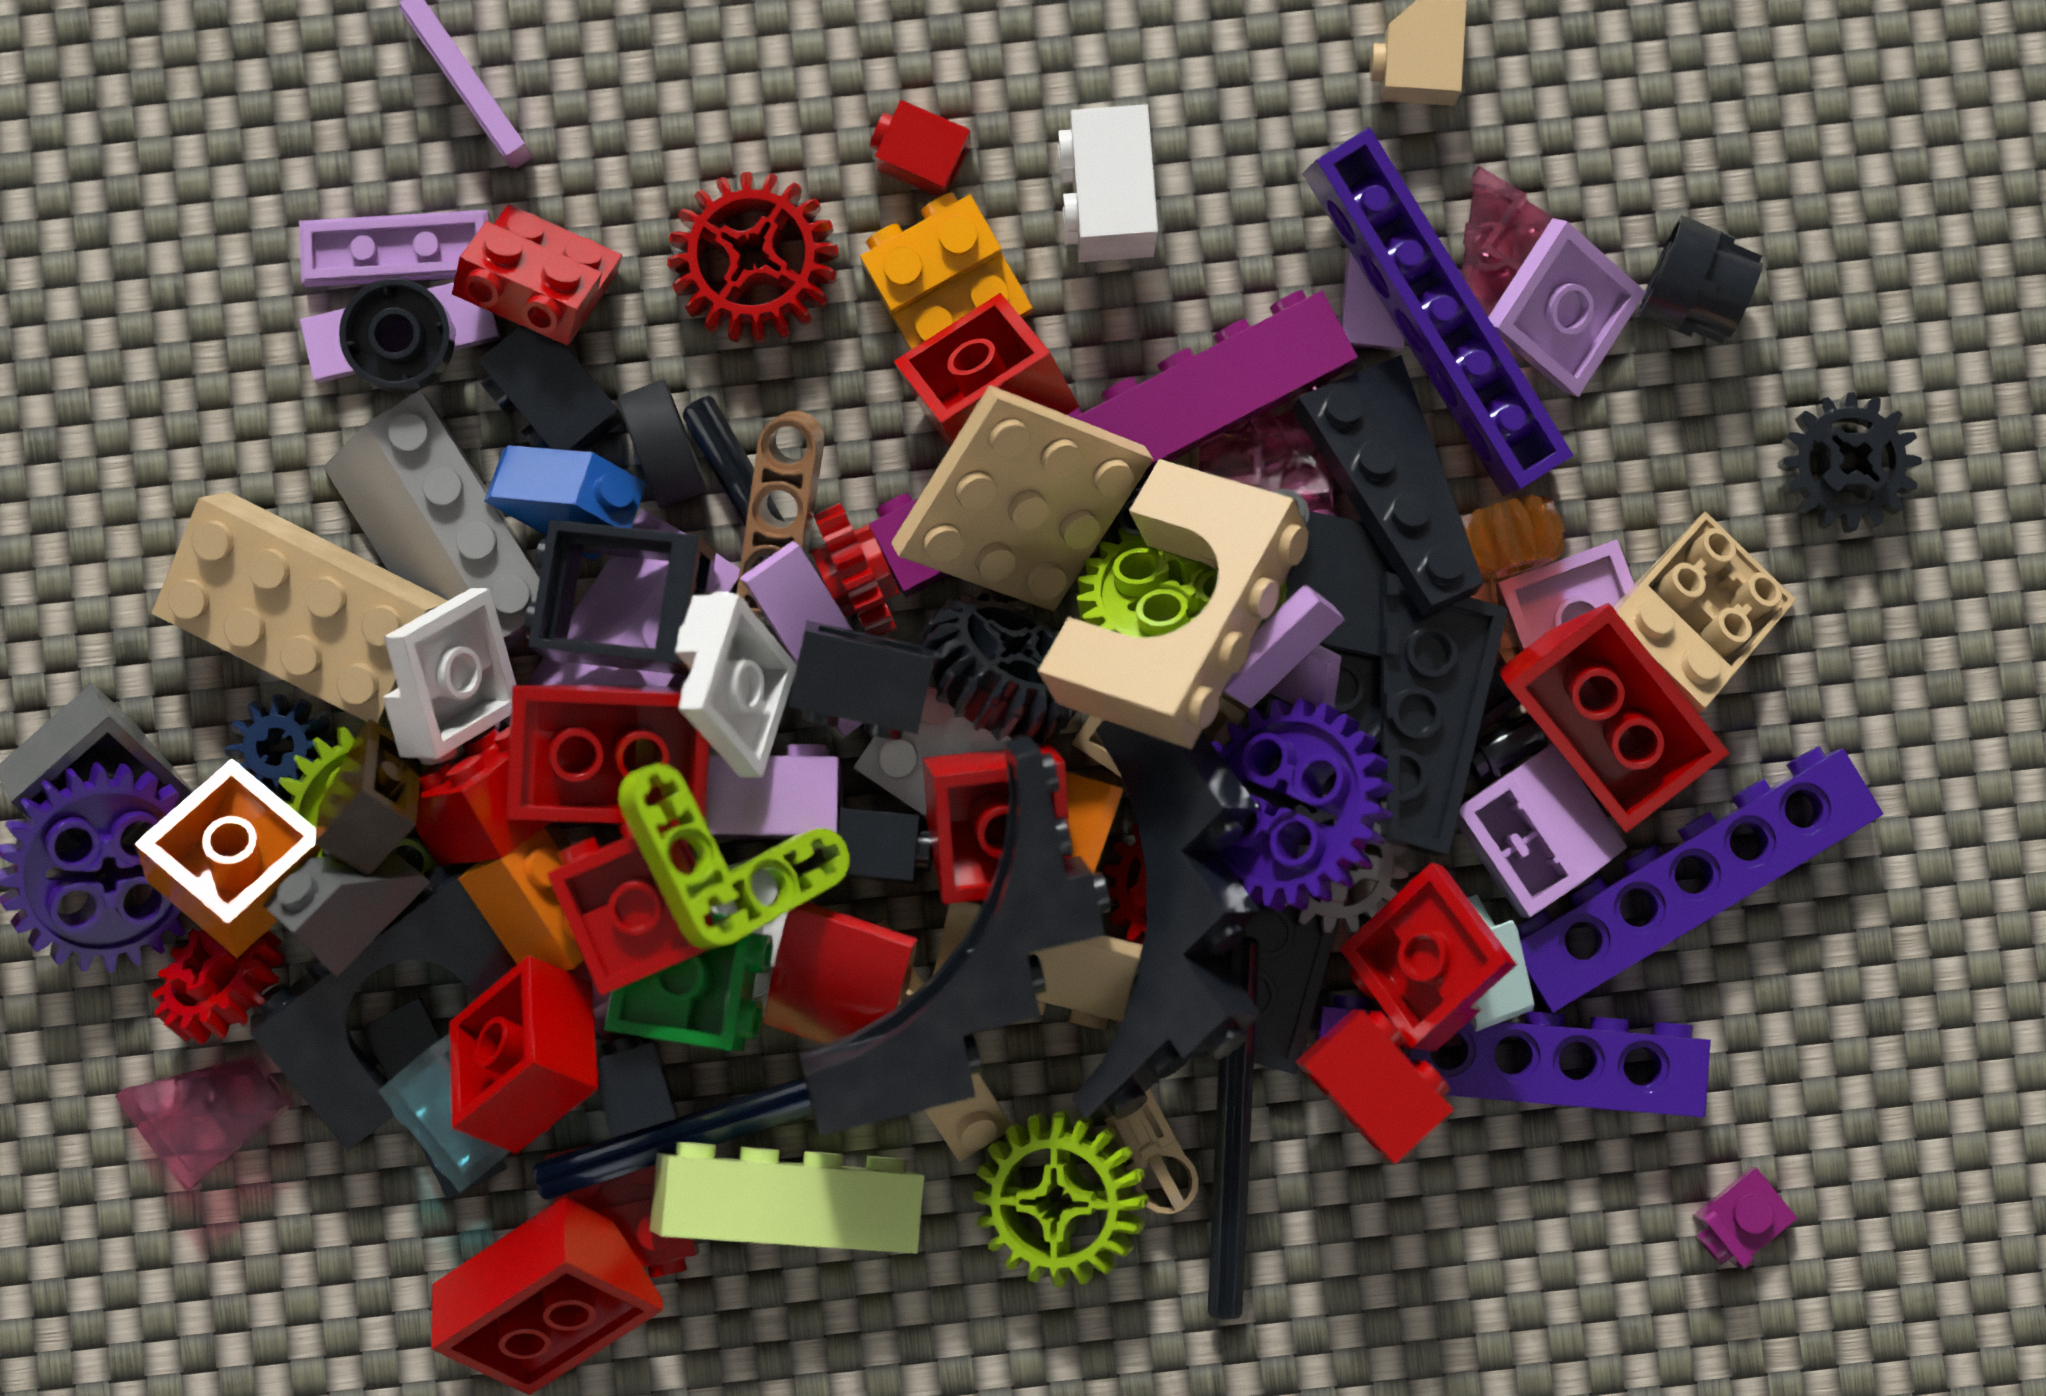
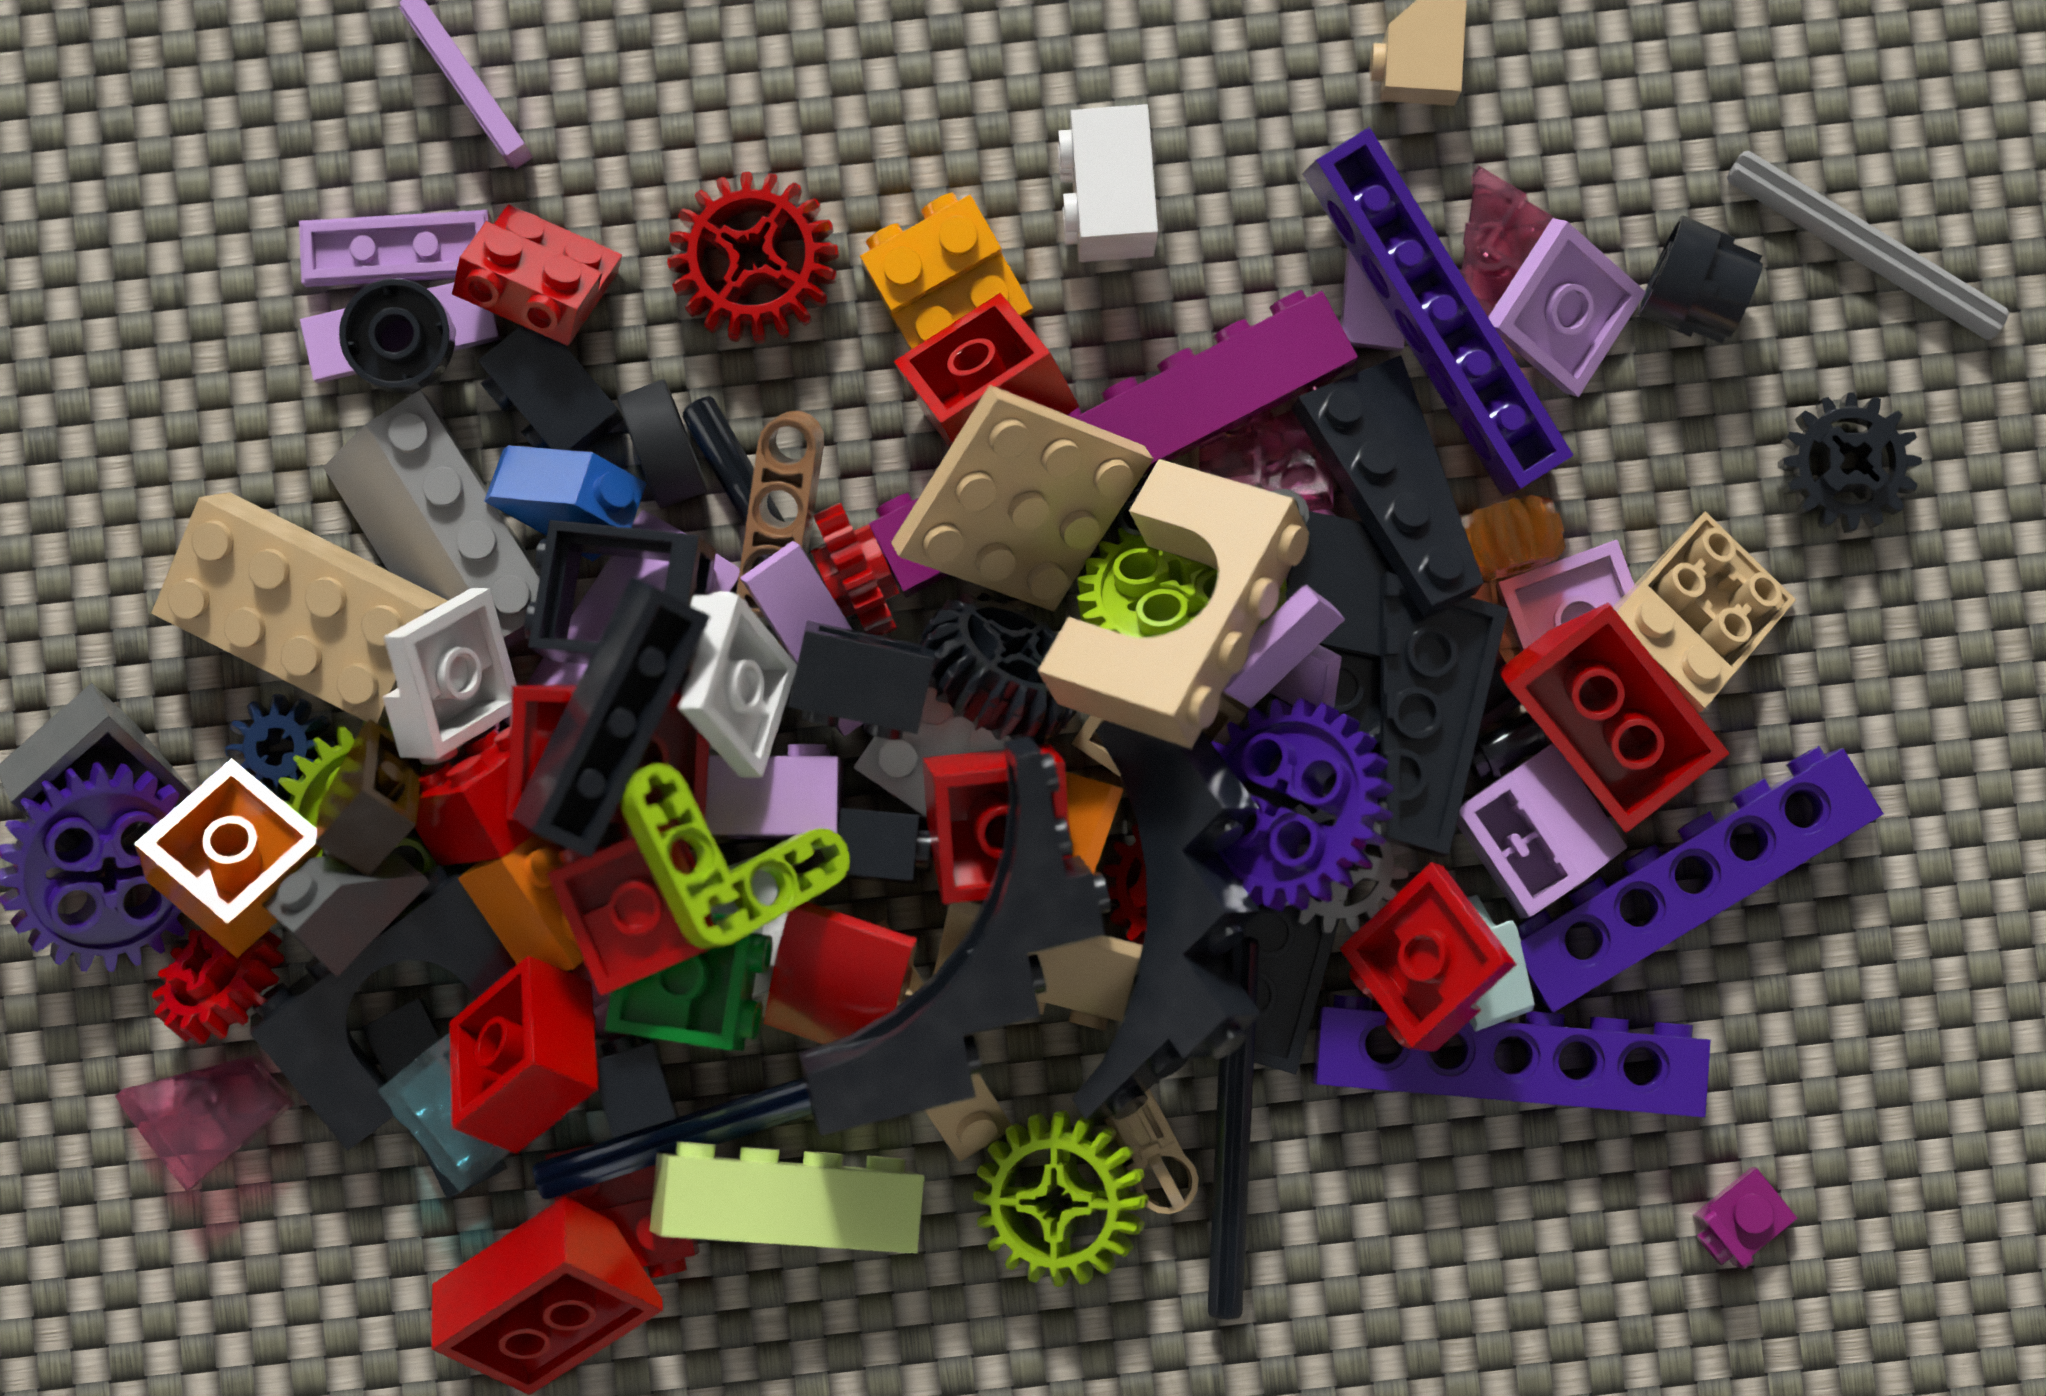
(611, 717): none -> black brick
(920, 148): red brick -> none
(1376, 1084): red brick -> none
(1868, 245): none -> light grey axle

